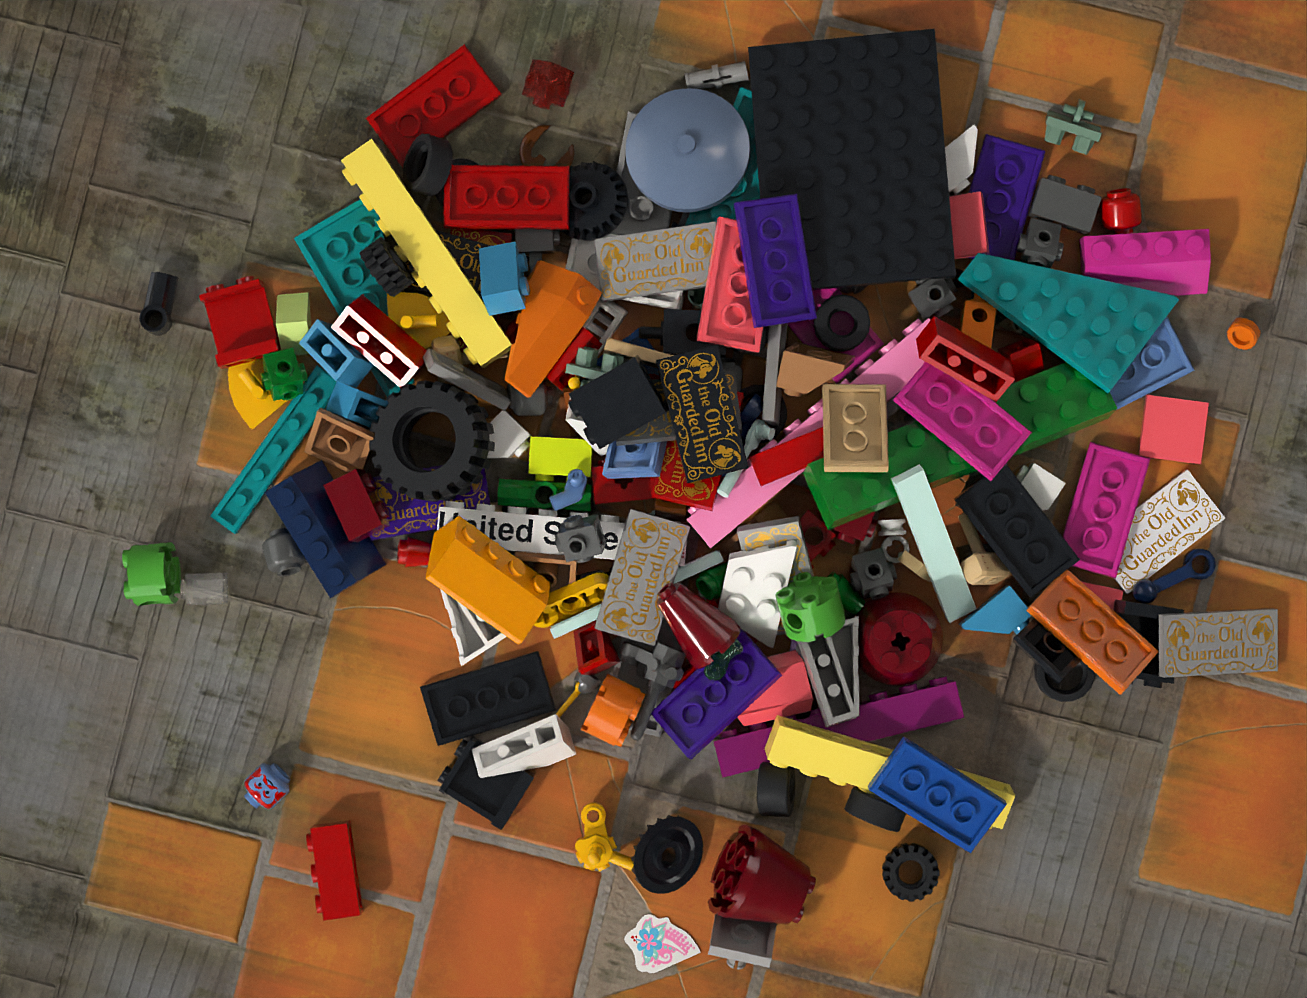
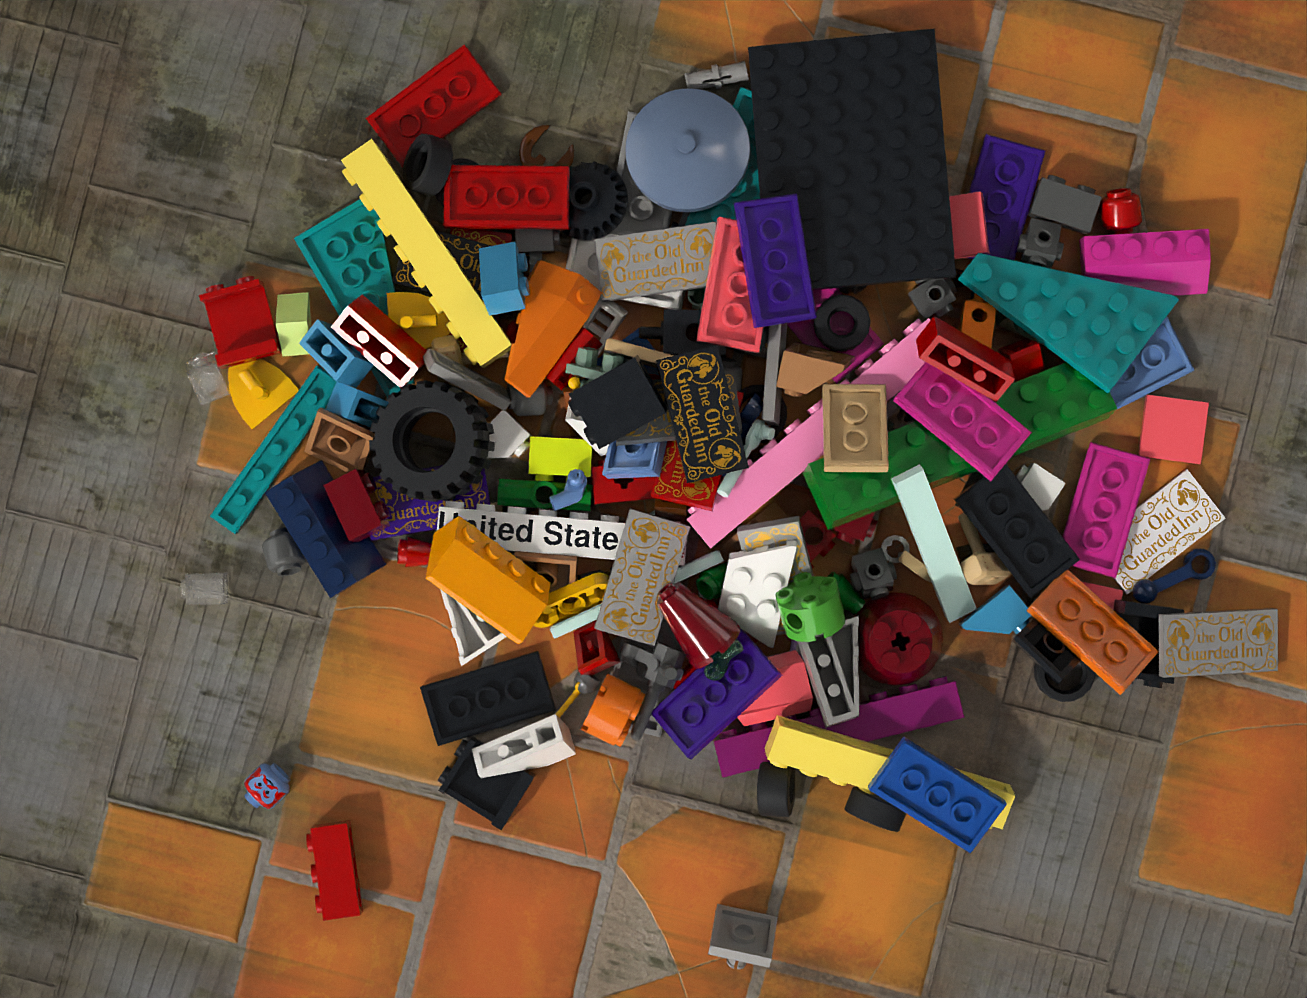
(152, 574): bright green brick -> none
(159, 300): black piece -> none
(206, 378): none -> clear bracket
(283, 374): green brick -> none
(386, 267): black tyre -> none
(547, 84): clear red brick -> none
(580, 538): dark grey brick -> none
(596, 846): yellow piece -> none
(659, 944): sticker -> none
(667, 854): black gear -> none
(759, 880): dark red cone -> none
(788, 457): red tile -> none
(892, 527): white bush -> none
(897, 858): black tyre -> none
(960, 160): white slope -> none
(1085, 132): sand green hips -> none
(1243, 333): orange tile -> none

